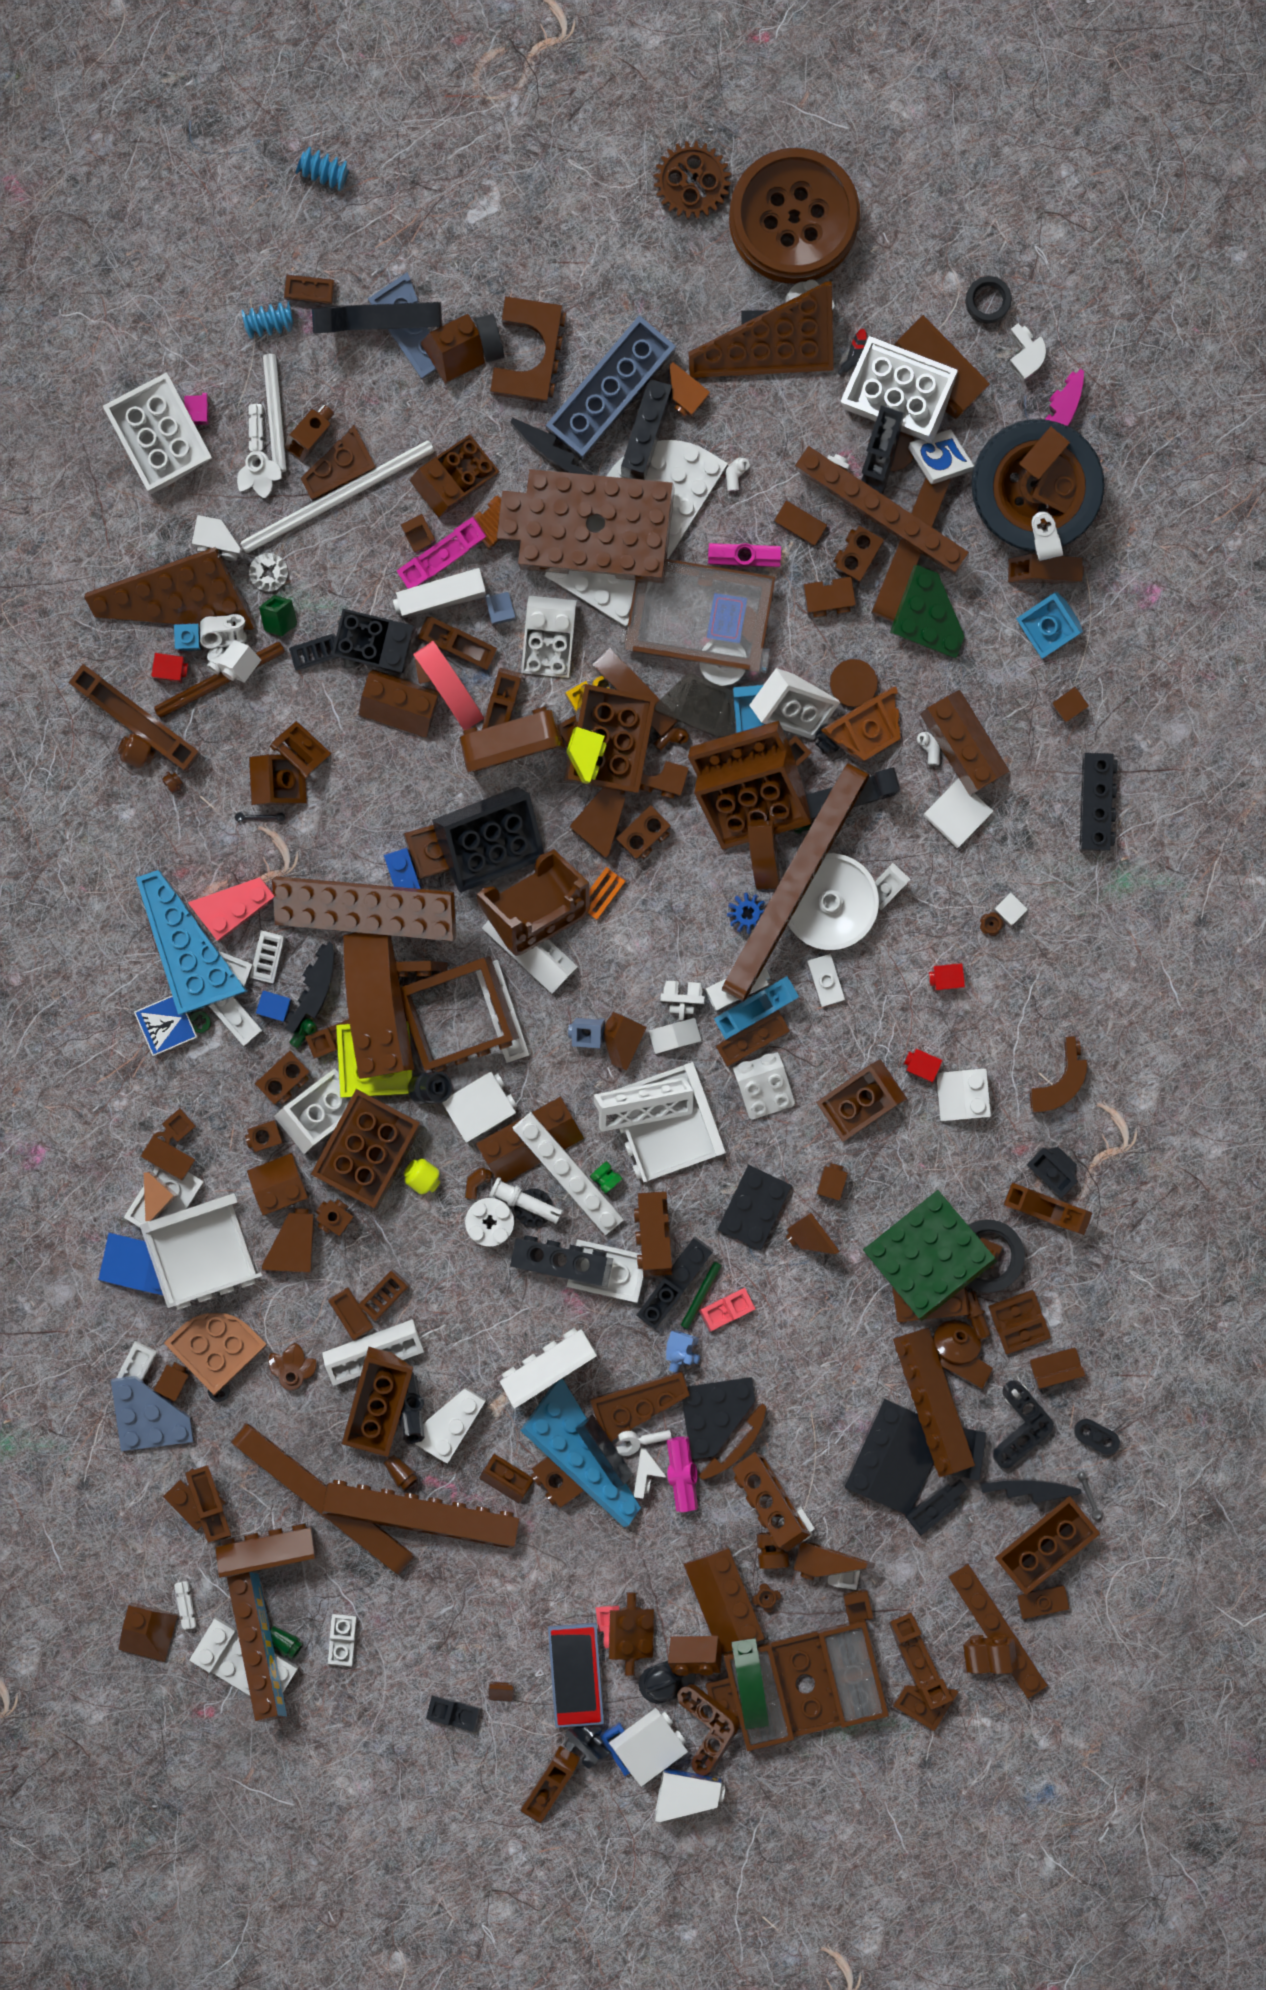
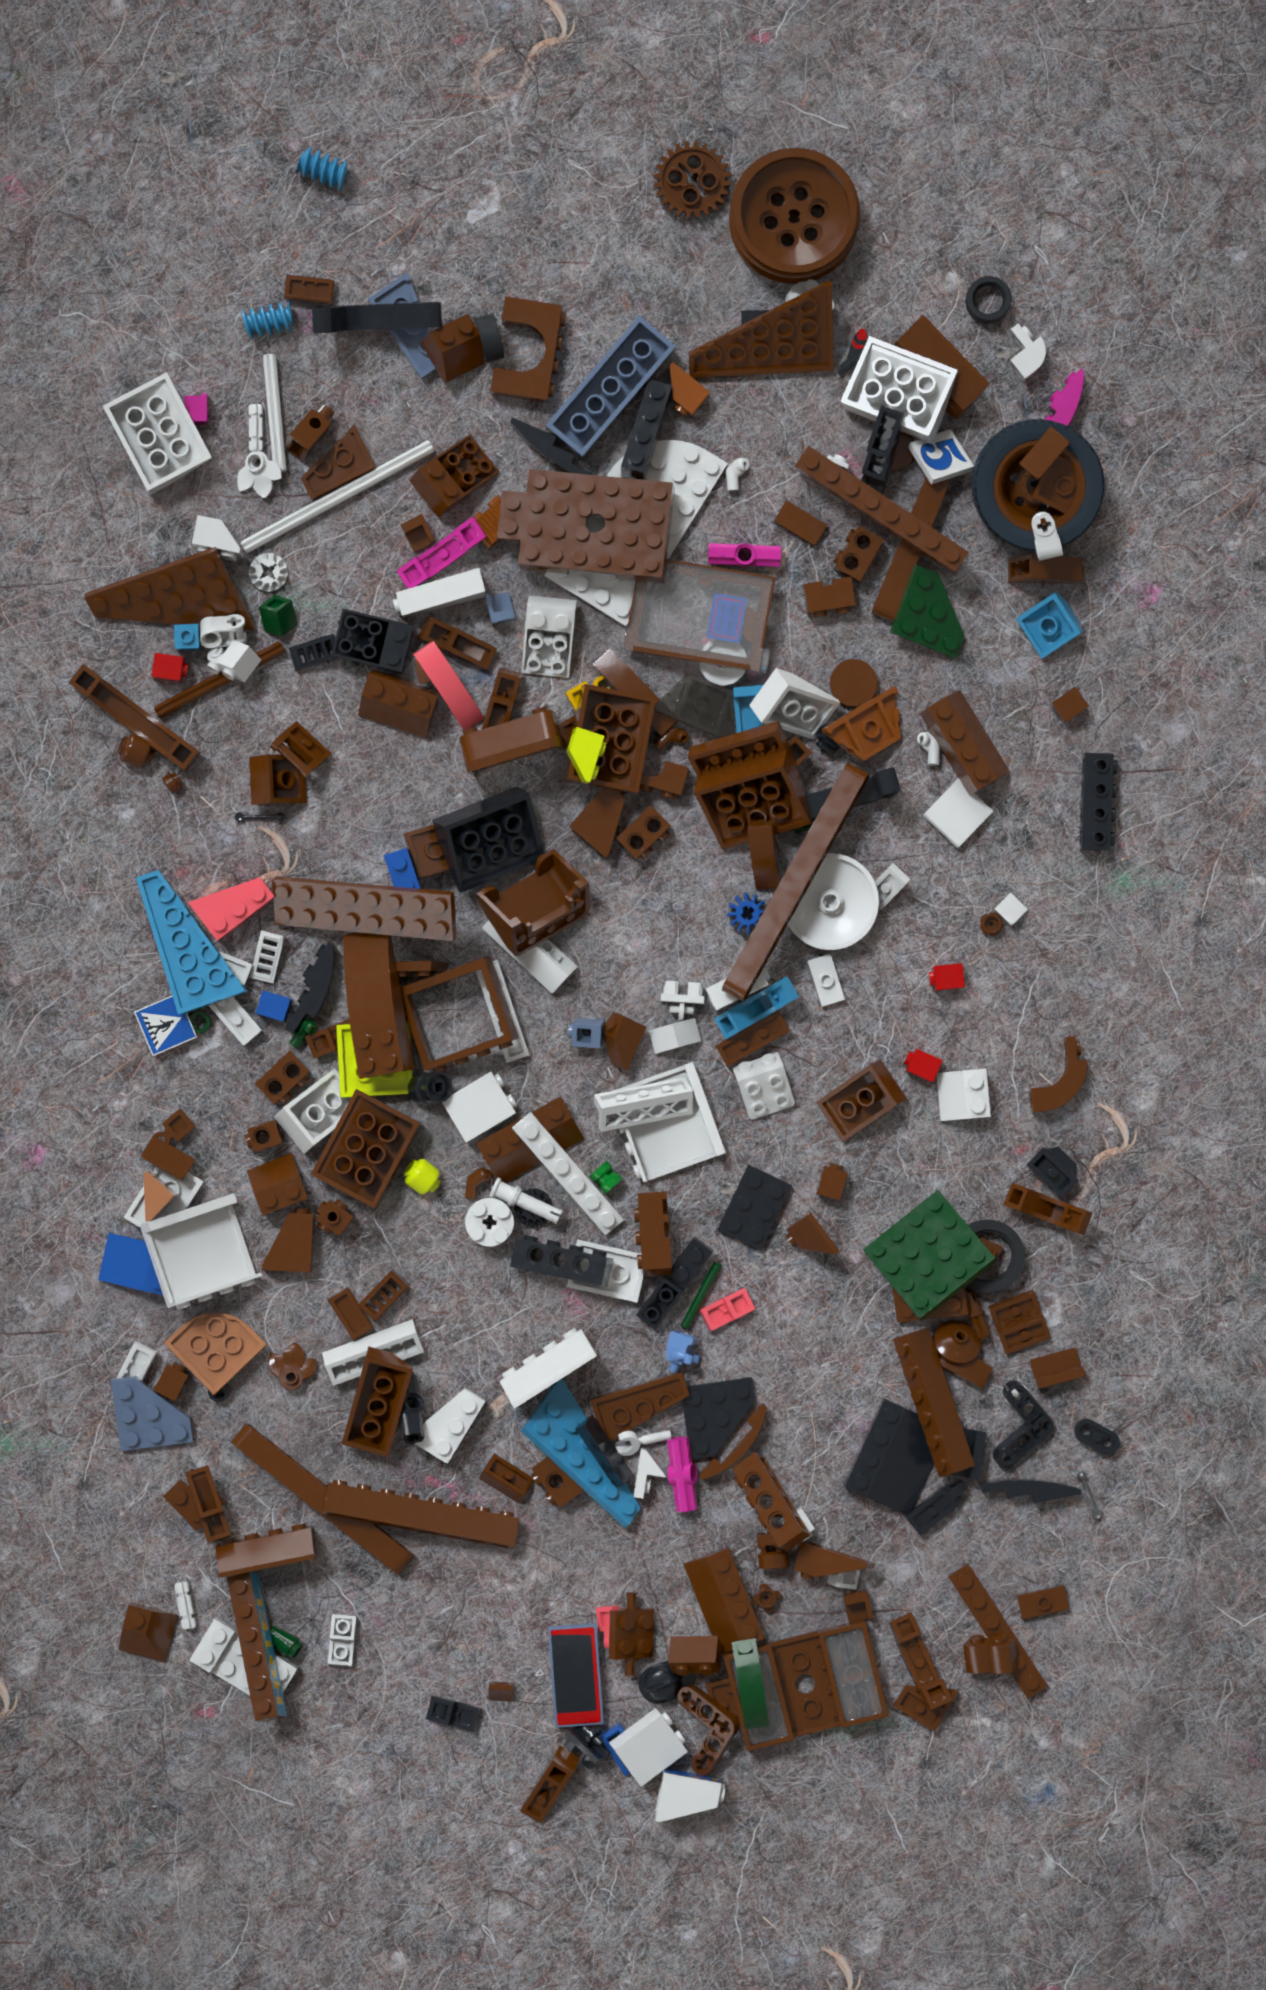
(400, 1473): reddish brown cone -> none
(614, 876): orange tile -> none
(1047, 1545): reddish brown slope -> none

